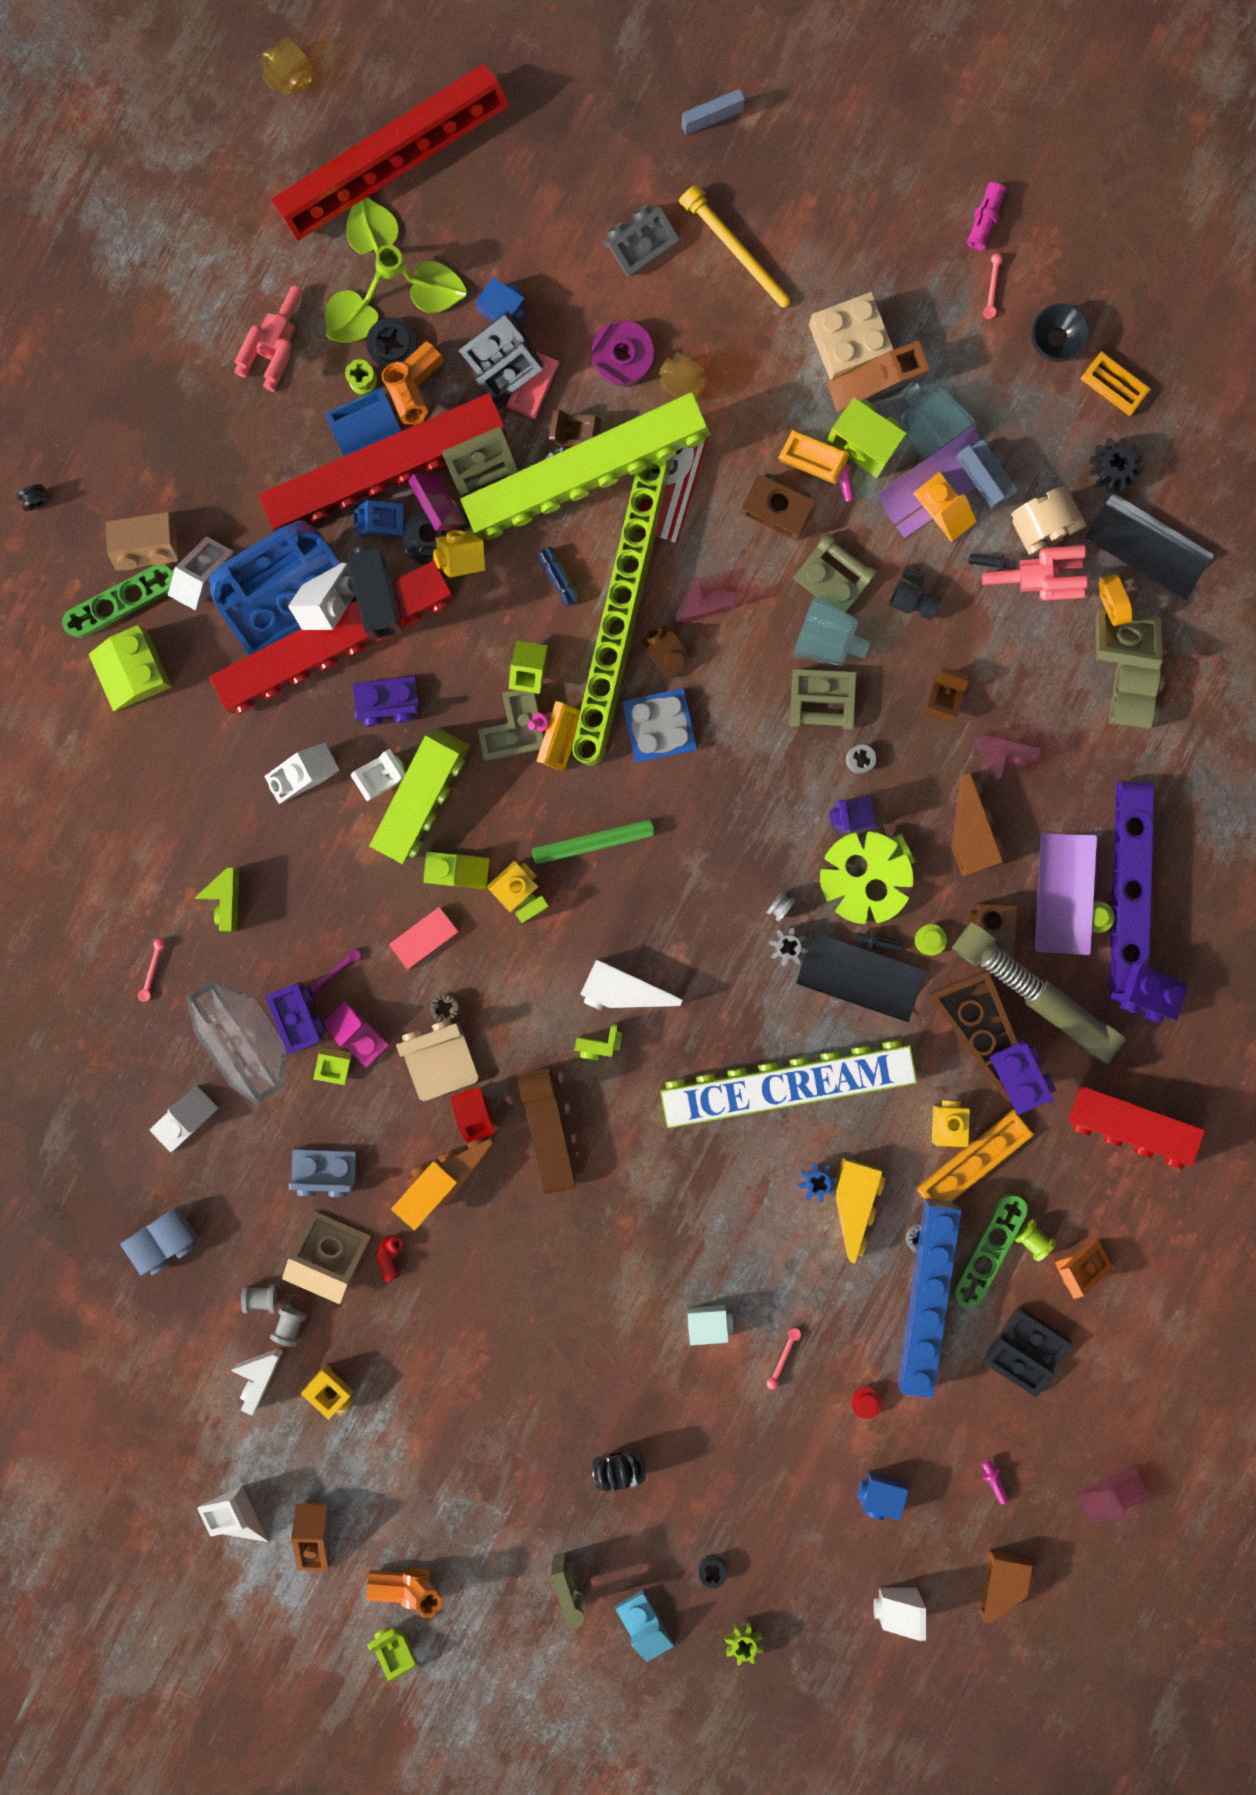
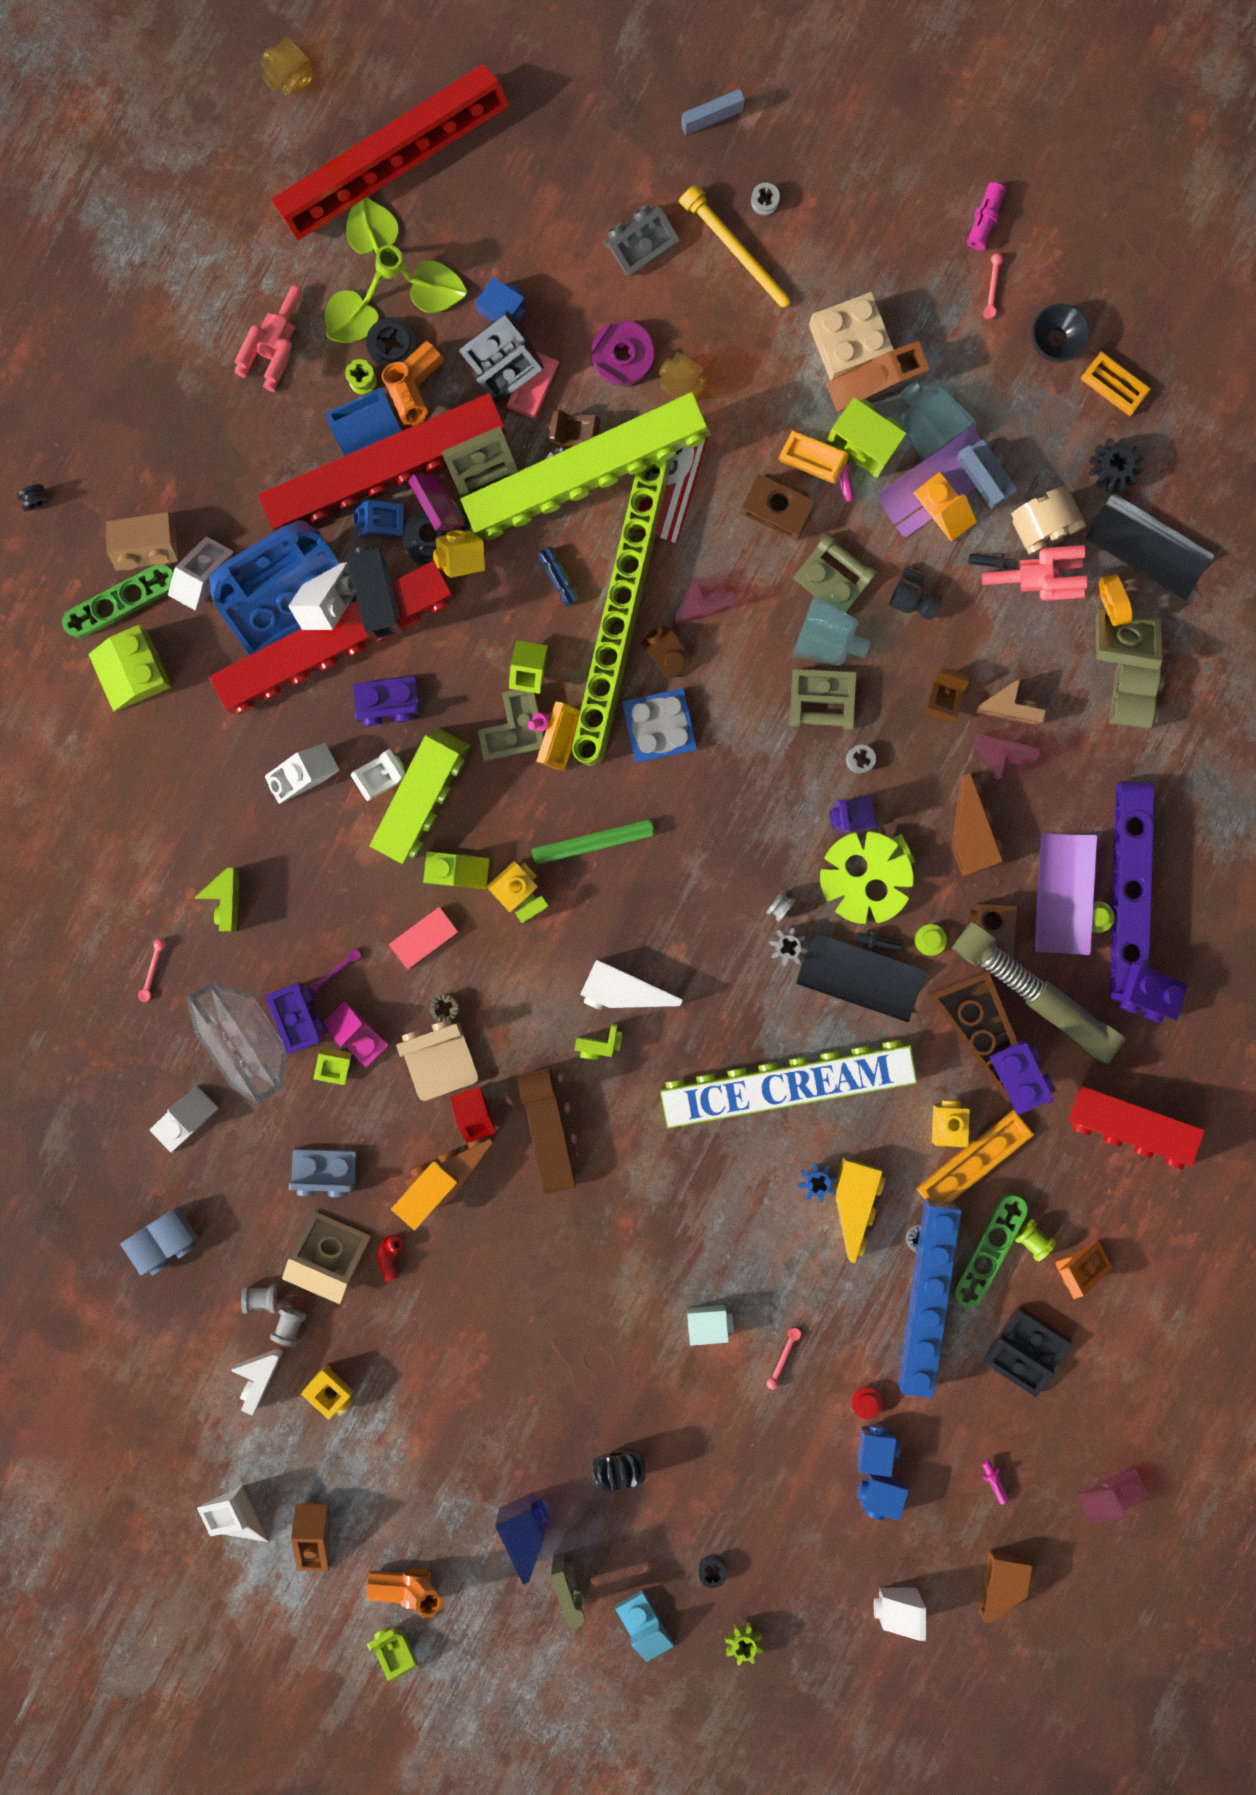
(522, 1532): none -> clear blue slope
(763, 209): none -> light grey bush
(877, 1450): none -> blue brick
(1004, 706): none -> medium nougat slope

